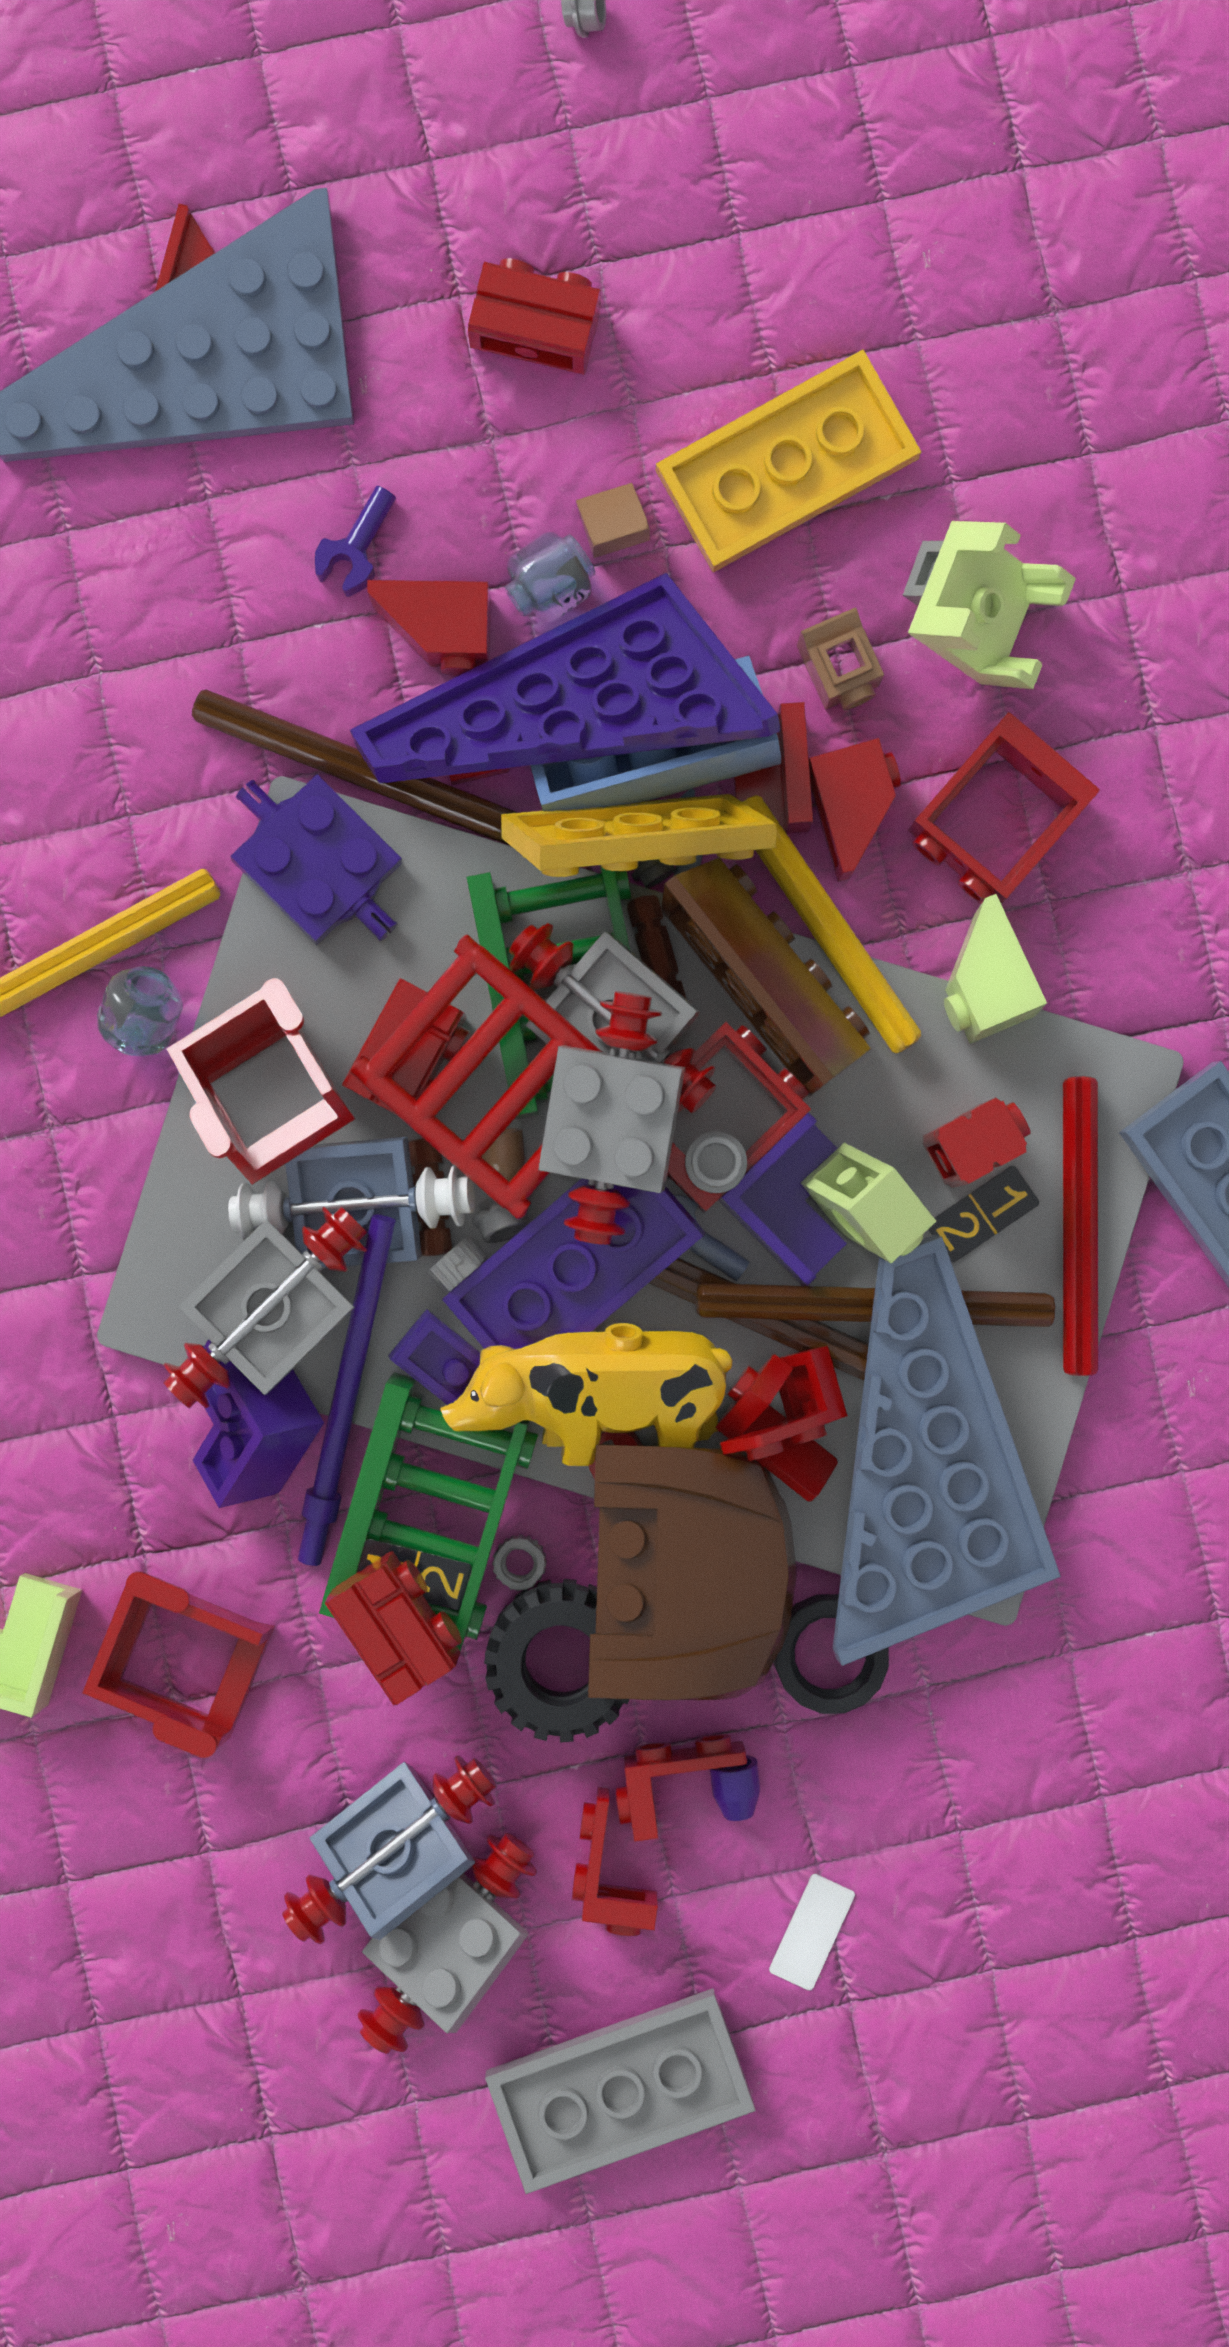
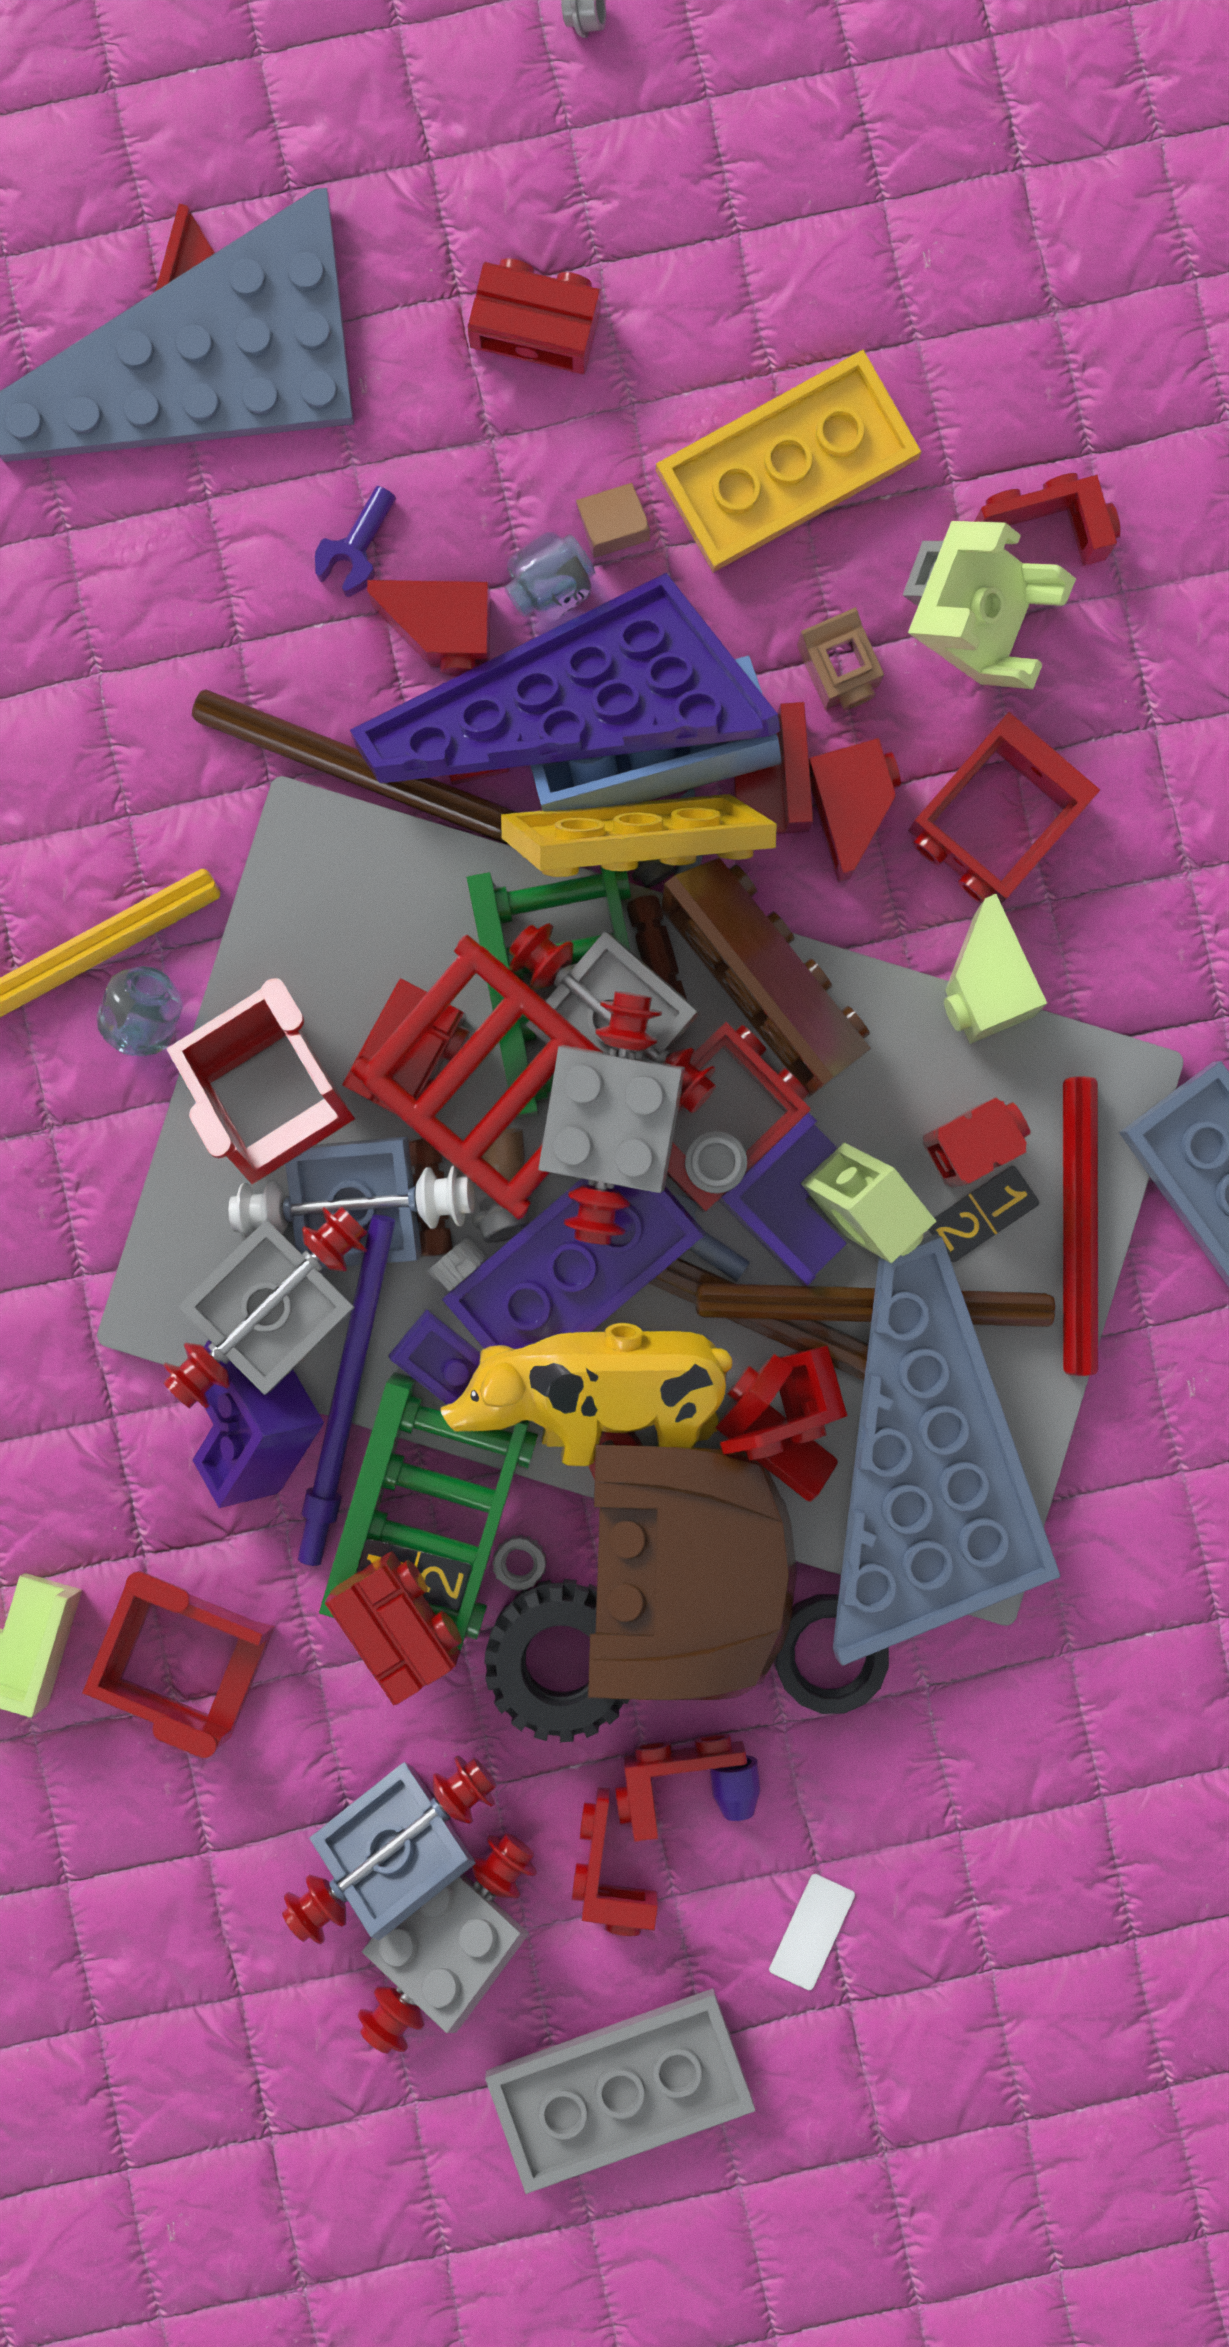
(316, 859): dark purple plate -> none
(836, 938): yellow axle -> none
(1092, 520): none -> red bracket

